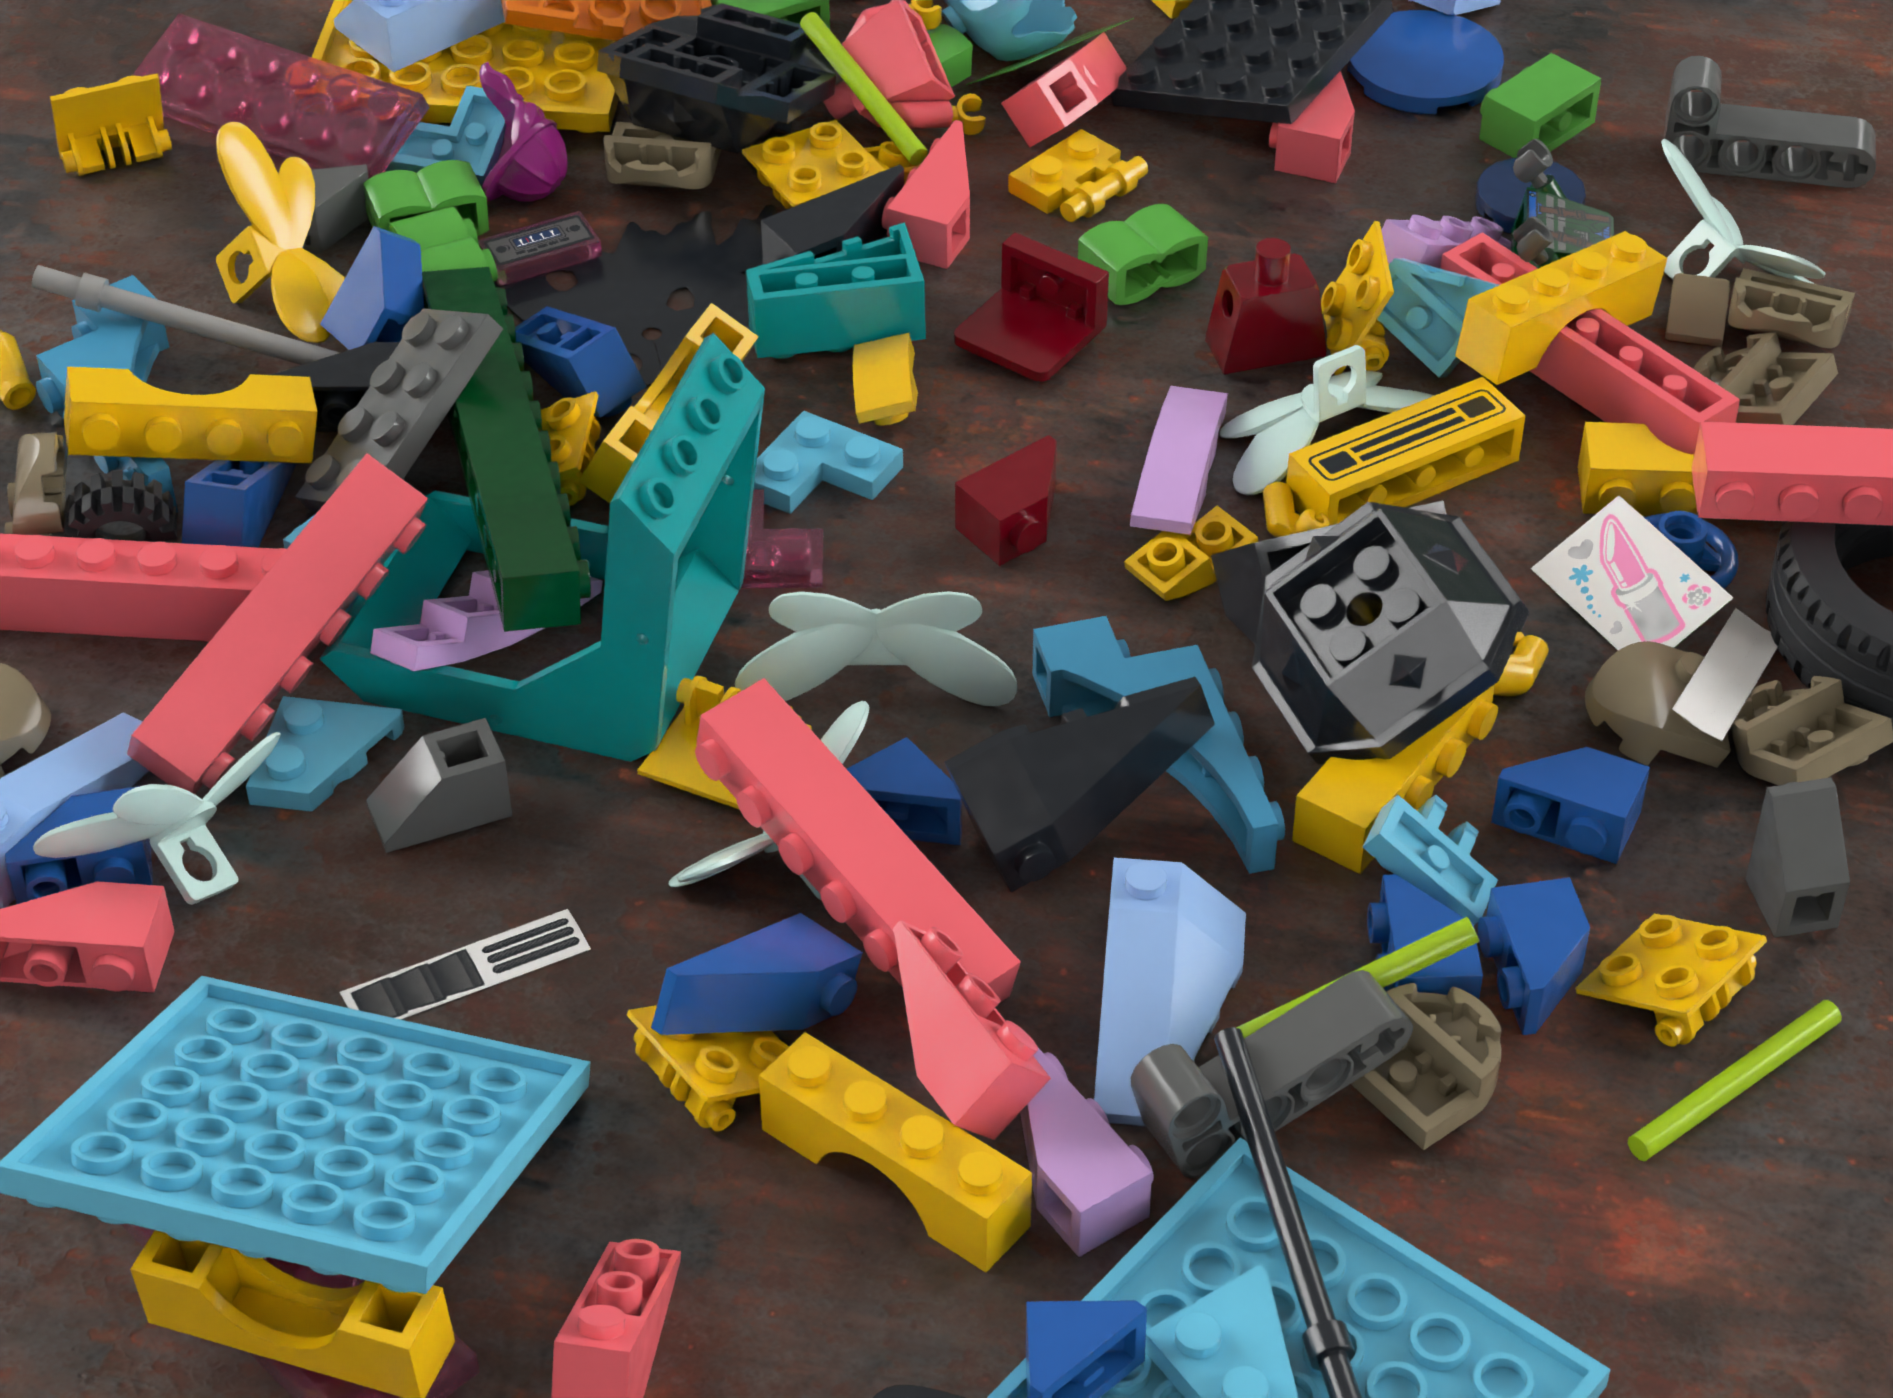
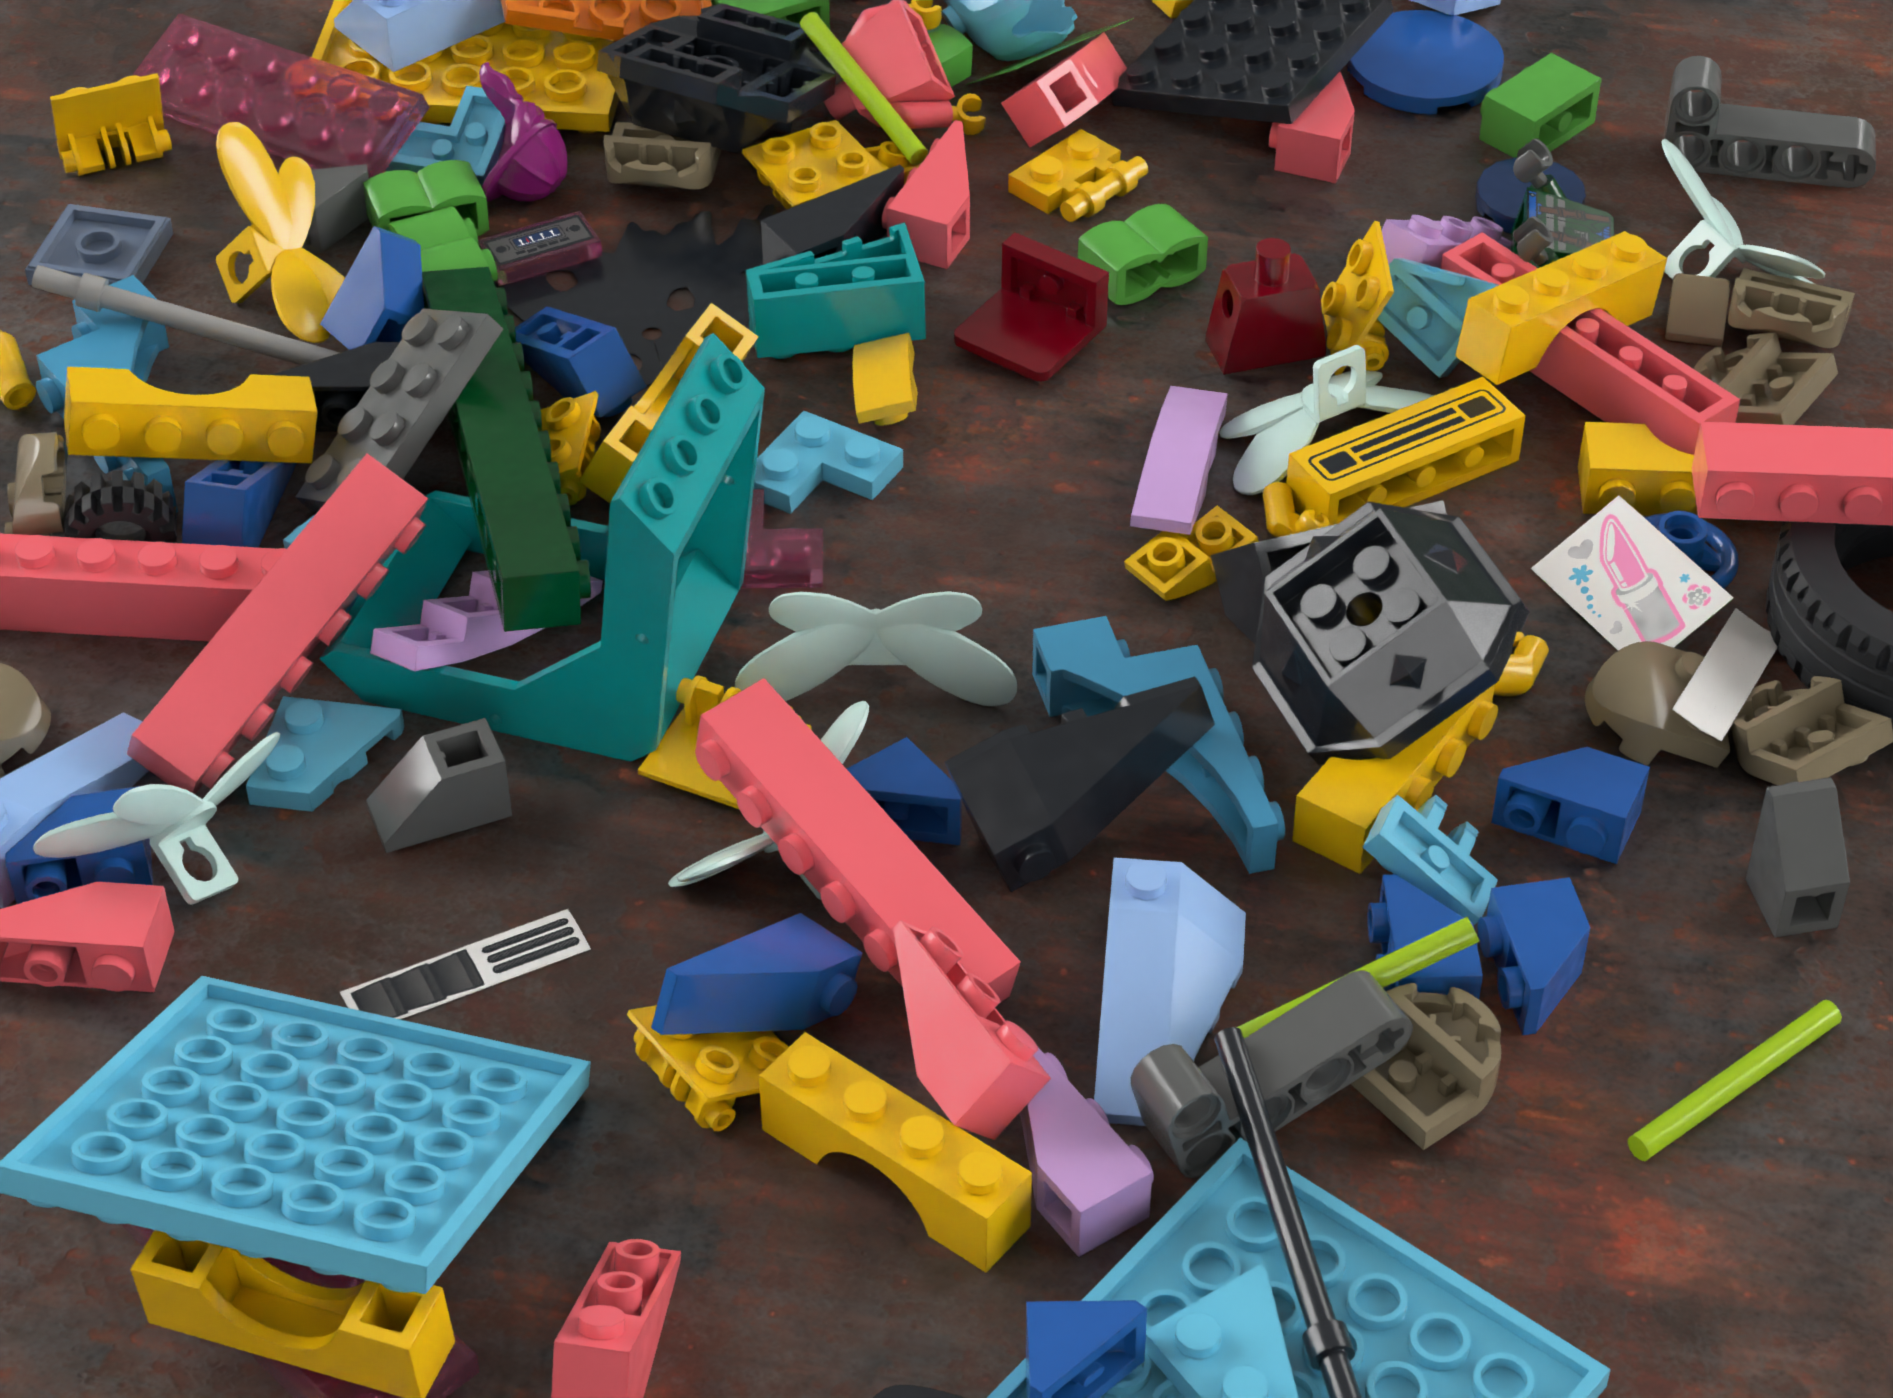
(103, 243): none -> sand blue tile
(1009, 502): dark red slope -> none
(1678, 972): yellow hinge -> none

